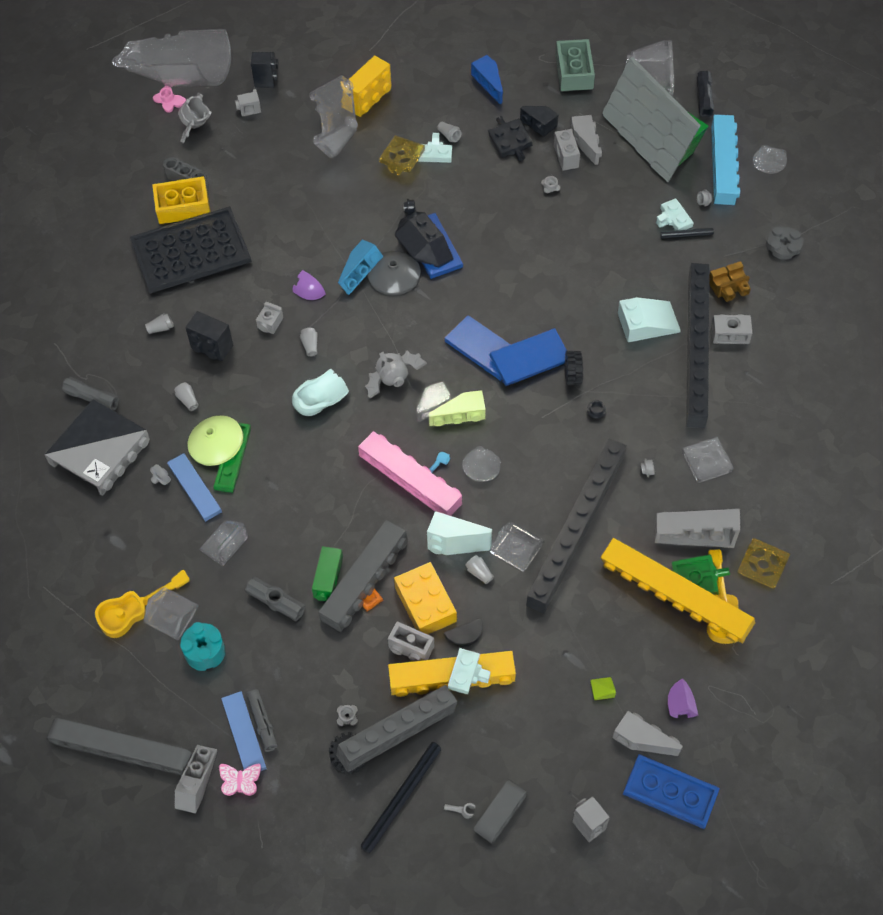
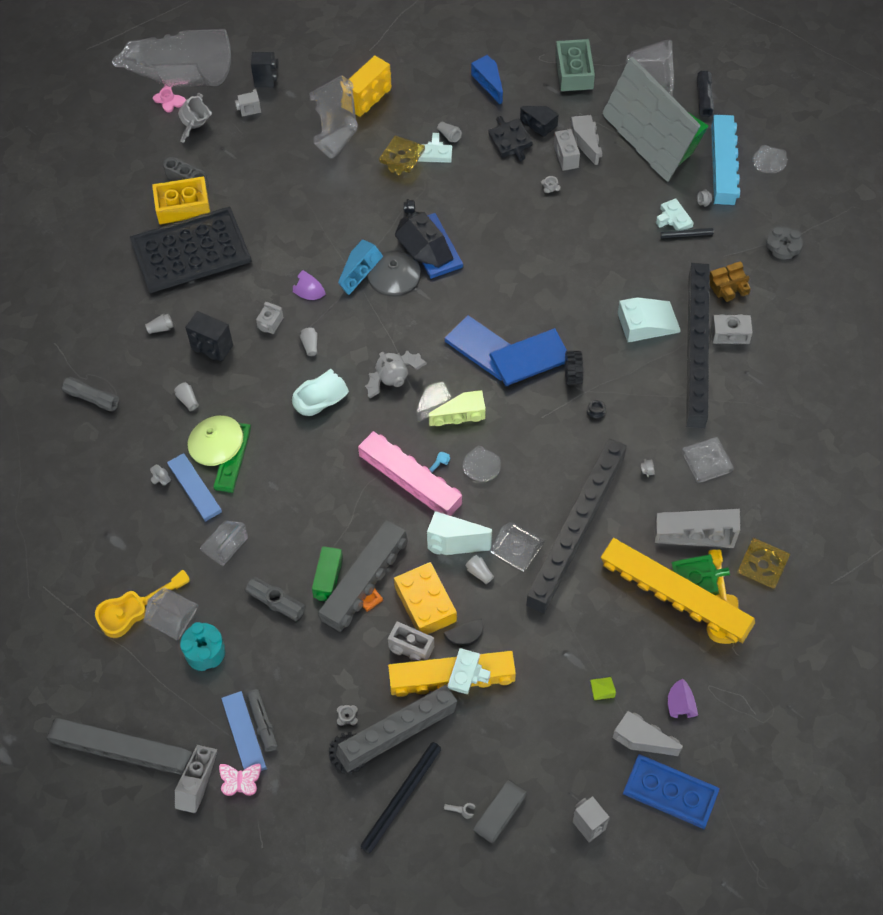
(98, 446): panel -> none

